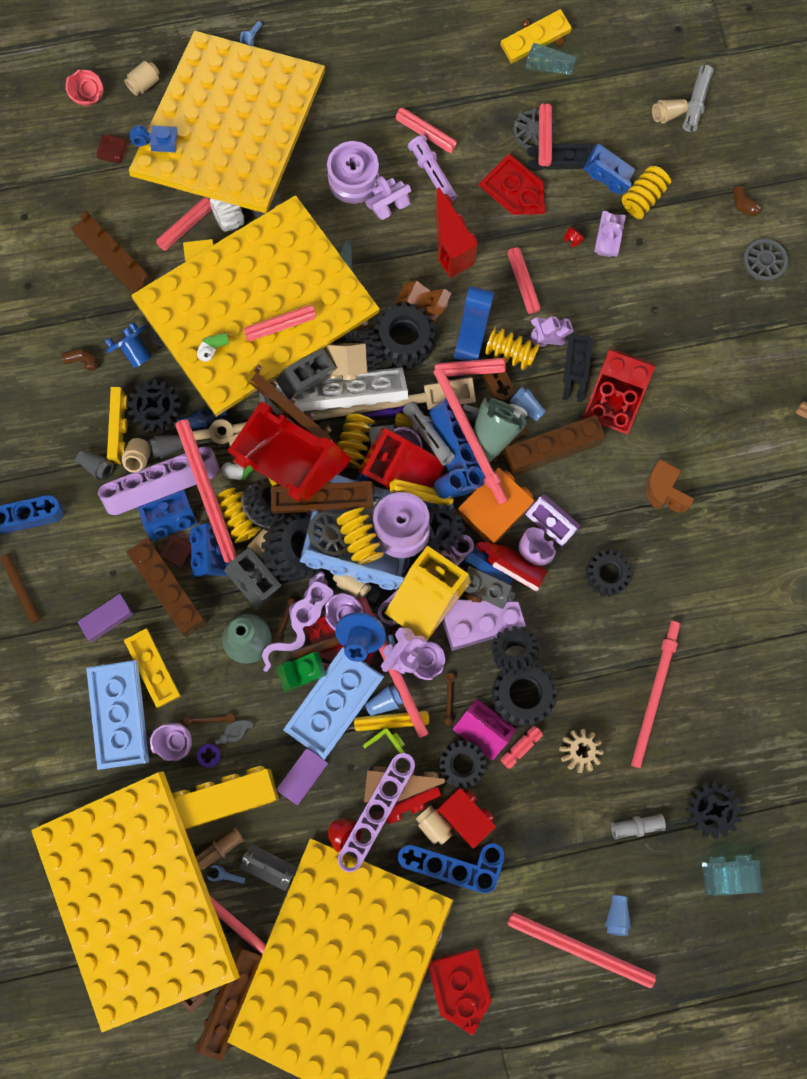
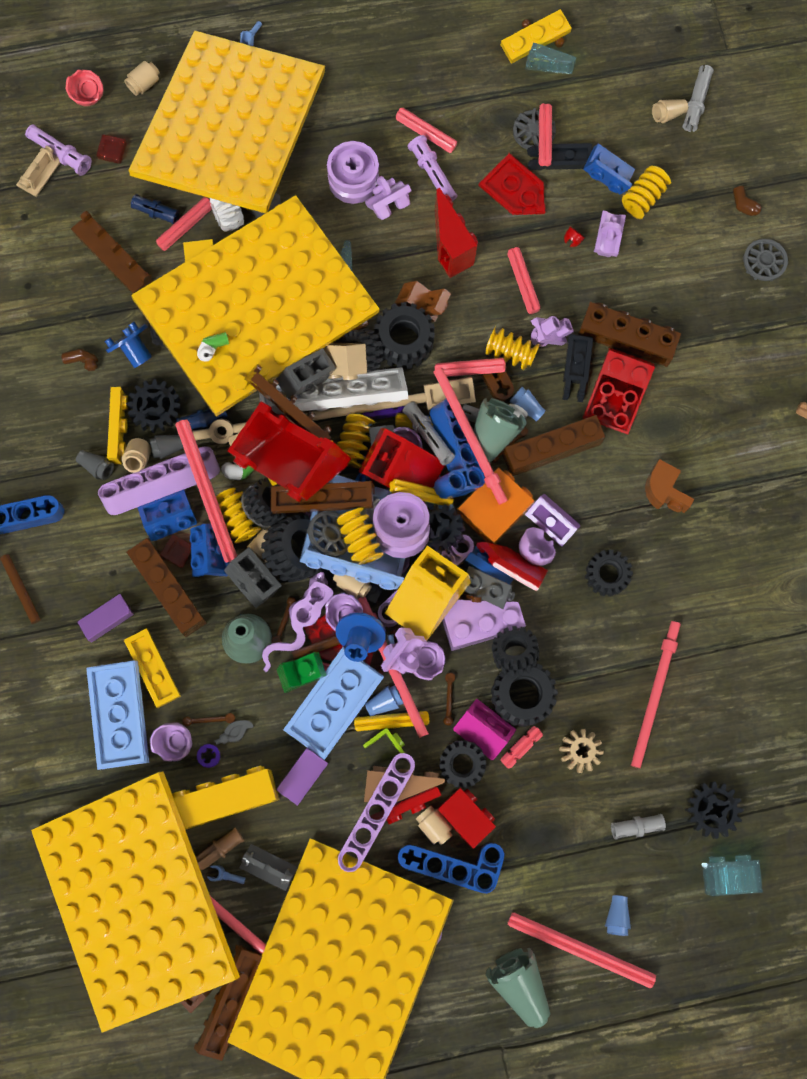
(39, 171): none -> tan hinge
(66, 154): none -> lavender pin
(141, 204): none -> dark blue pin
(161, 139): blue plate -> none
(279, 323): coral axle -> none
(340, 831): red cone -> none
(460, 988): red tile -> none
(473, 323): blue beam -> none
(521, 986): none -> sand green cone
(630, 334): none -> reddish brown brick

